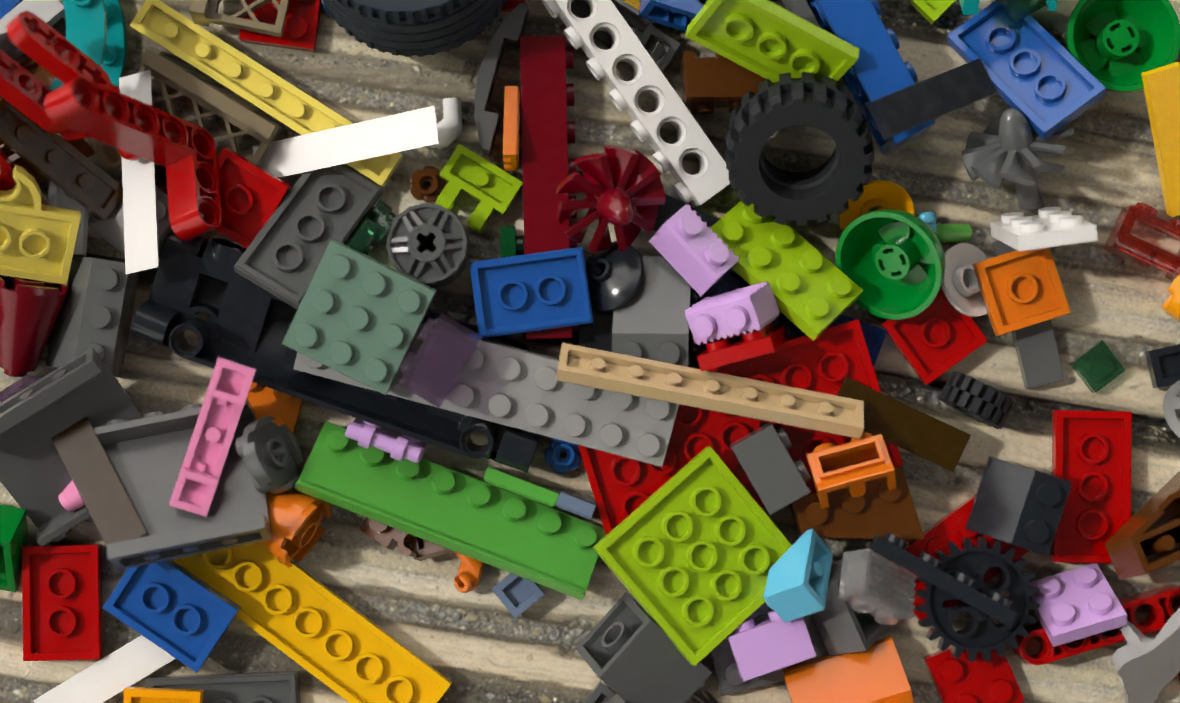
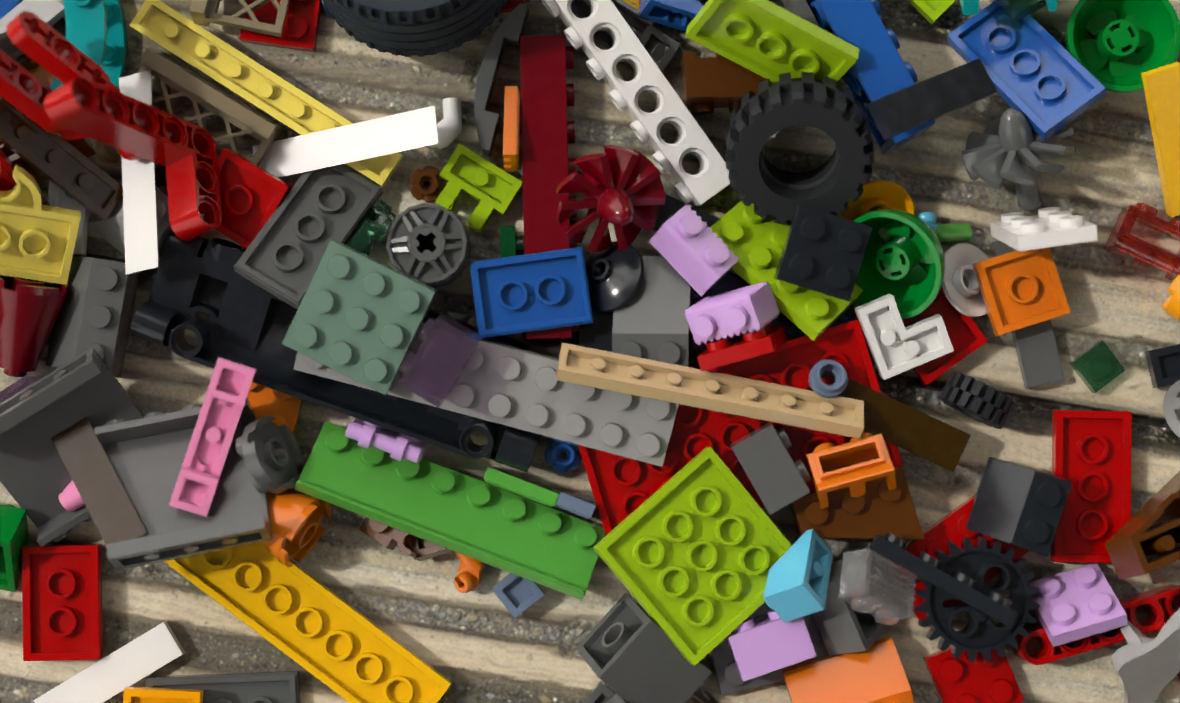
(173, 610): blue plate -> none
(823, 252): none -> black plate
(832, 369): none -> sand blue plate
(897, 346): none -> white plate

